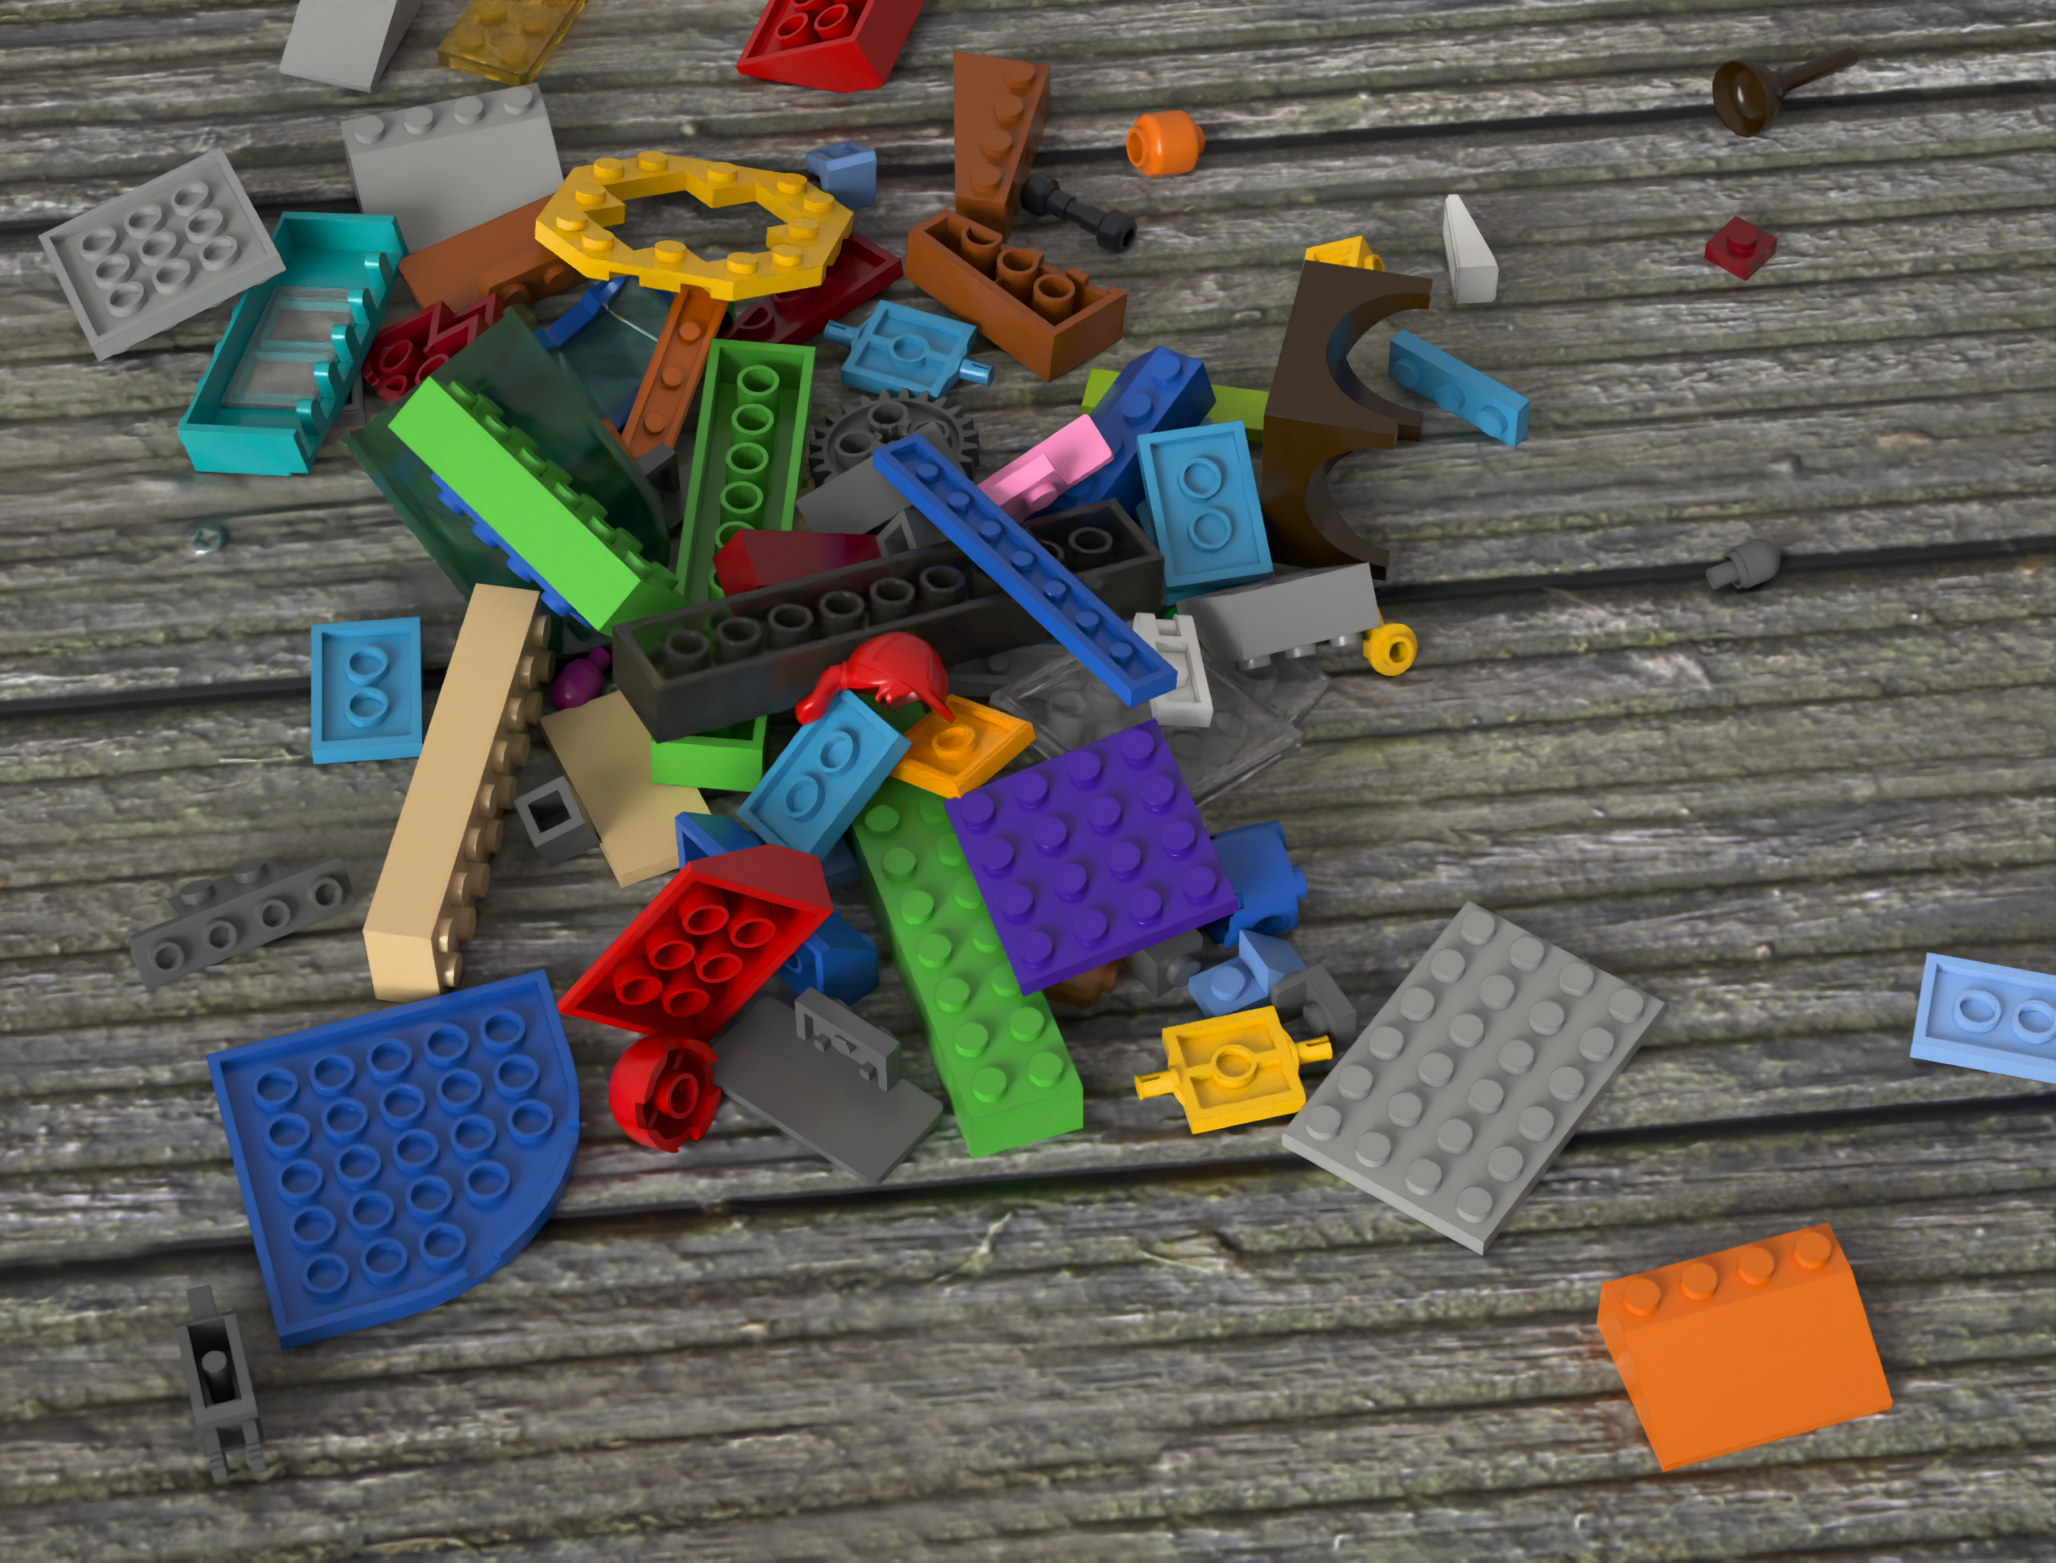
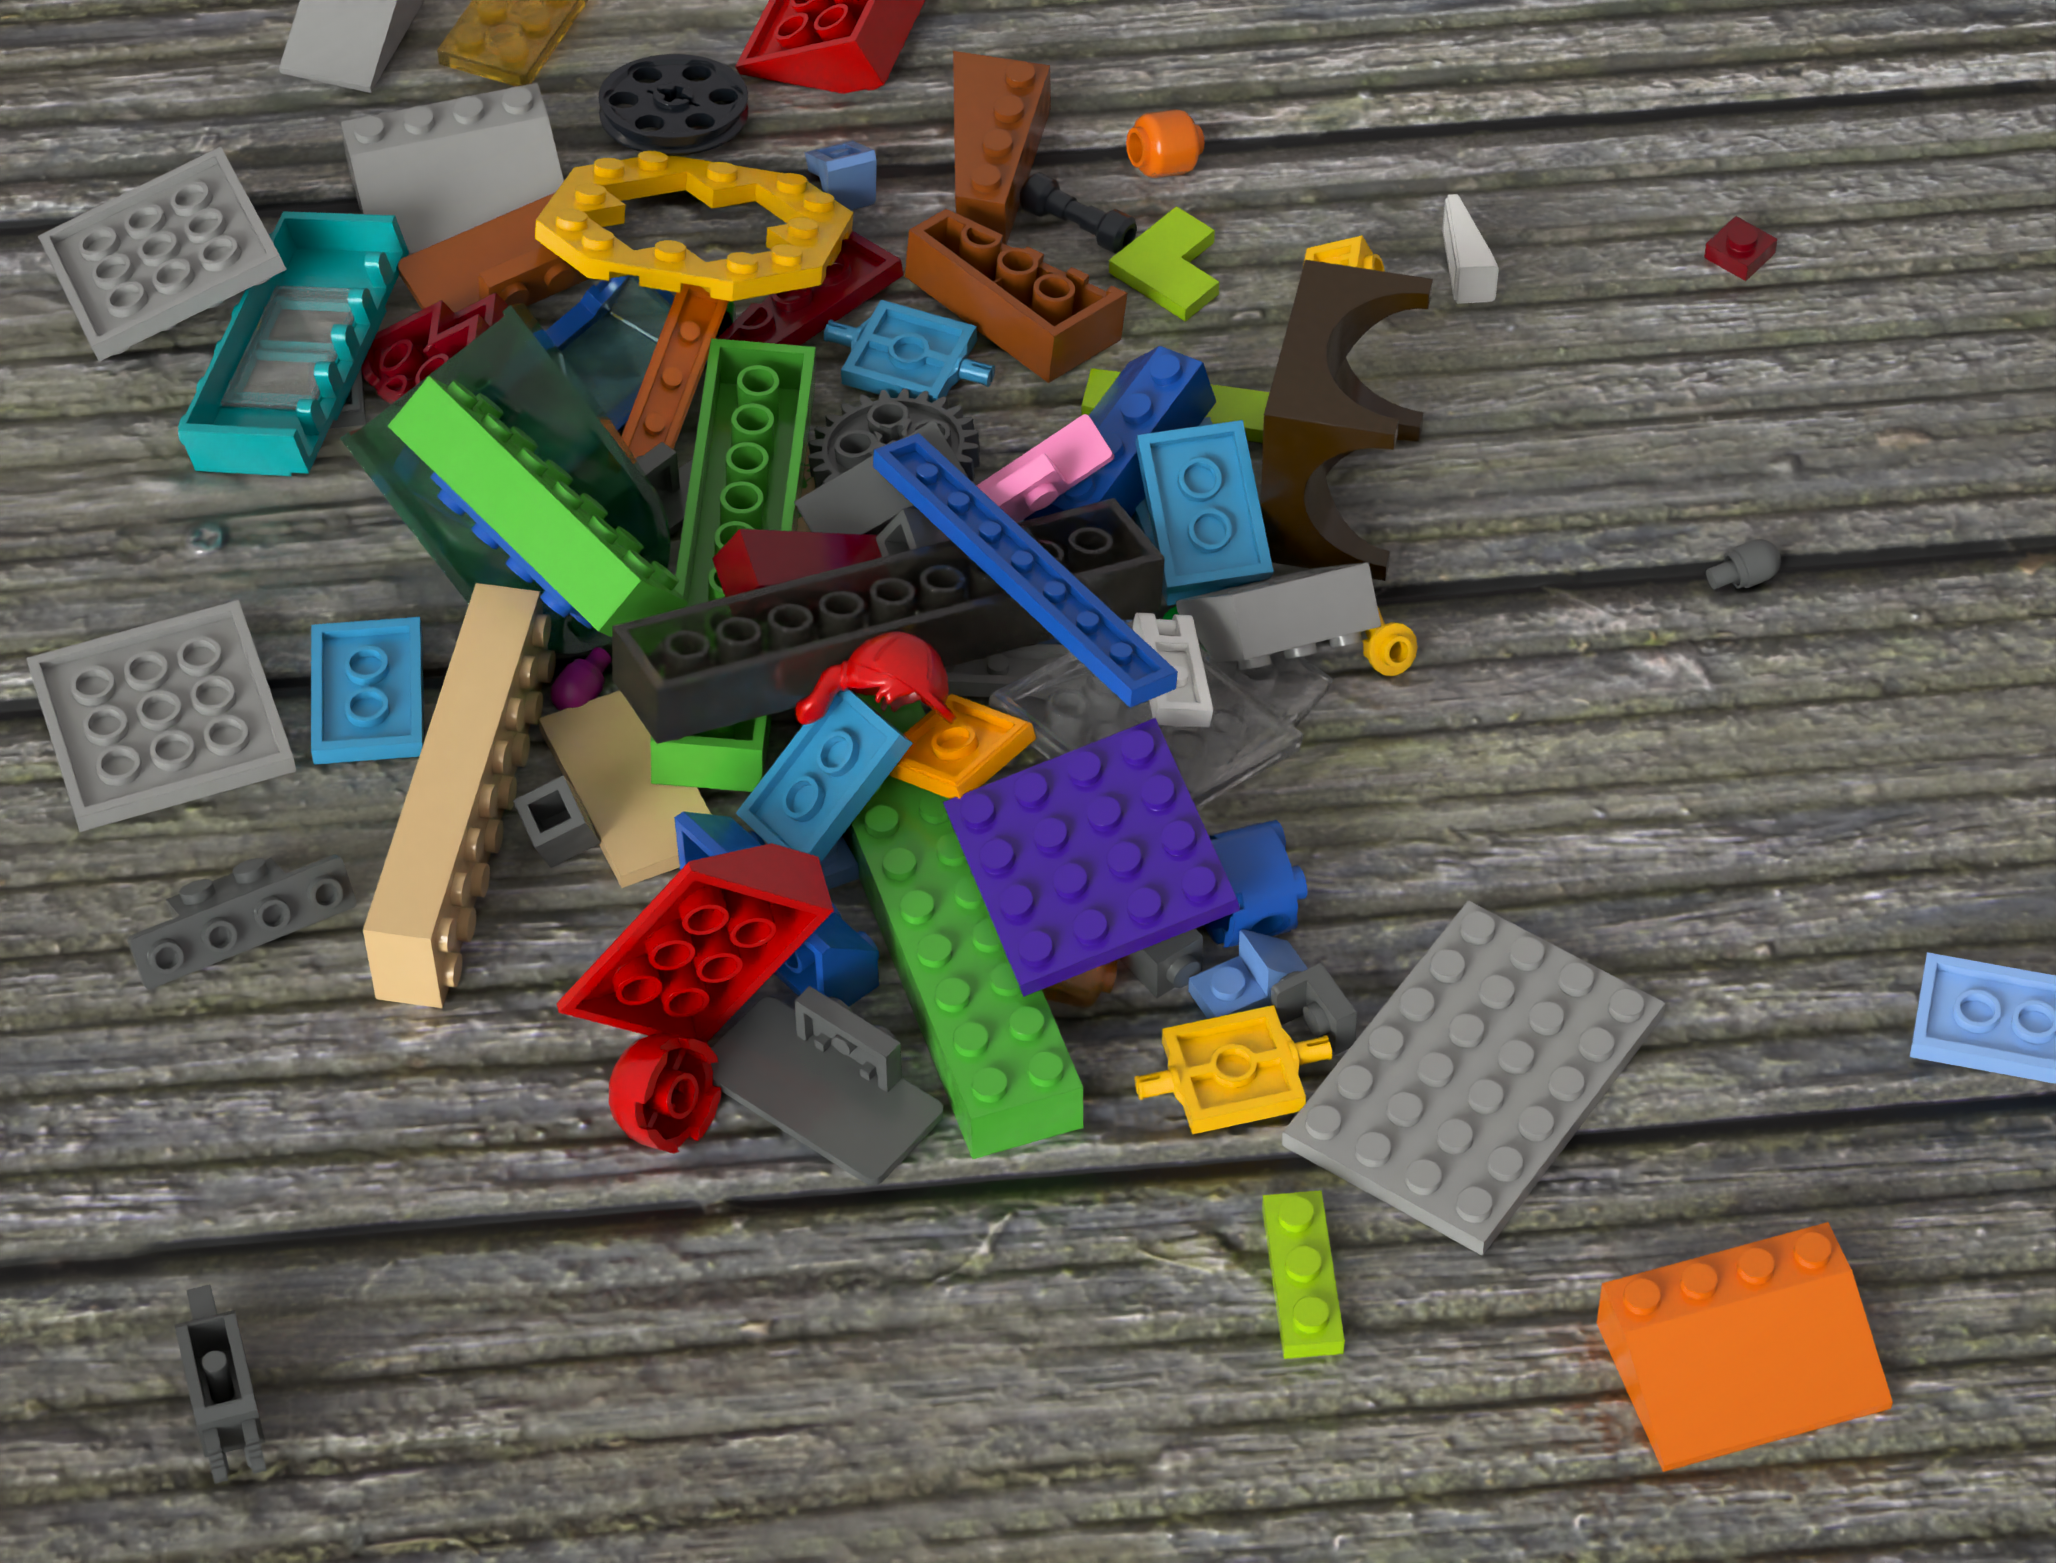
(160, 715): none -> light grey plate
(400, 1151): blue plate -> none
(673, 104): none -> black wedge
(1161, 266): none -> lime tile
(1303, 1274): none -> lime plate
(1458, 388): dark azure plate -> none
(1751, 94): dark brown piece -> none

